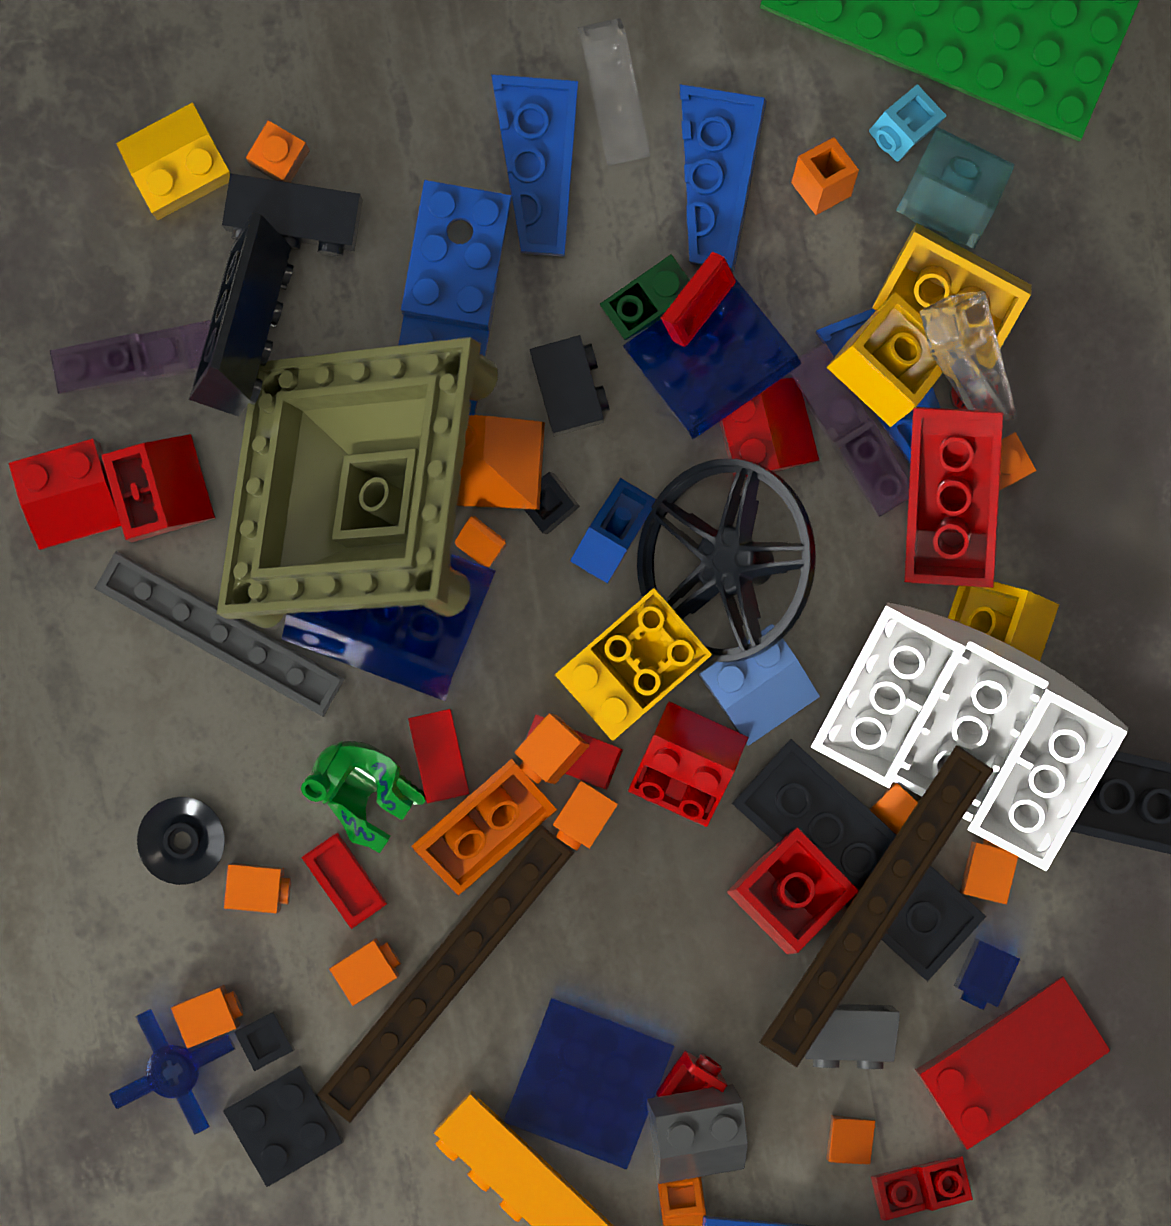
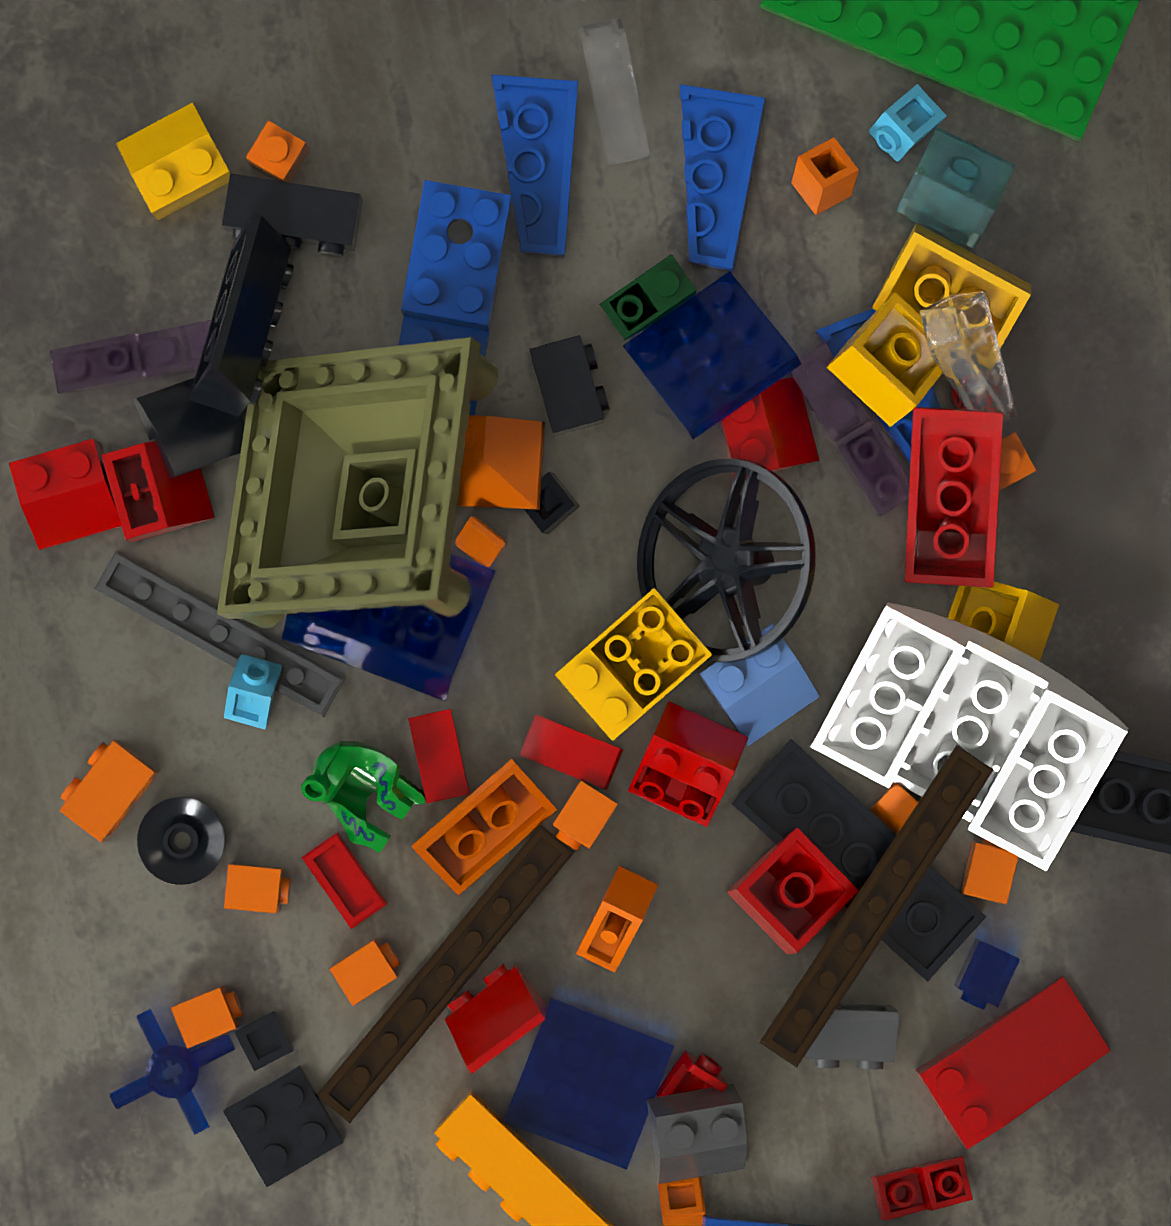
(107, 790): none -> orange brick
(188, 431): none -> black slope
(252, 691): none -> medium azure bracket
(494, 1016): none -> red slope
(550, 750): orange brick -> none
(613, 530): blue slope -> none
(617, 919): none -> orange slope
(698, 299): red tile -> none
(850, 1140): orange slope -> none

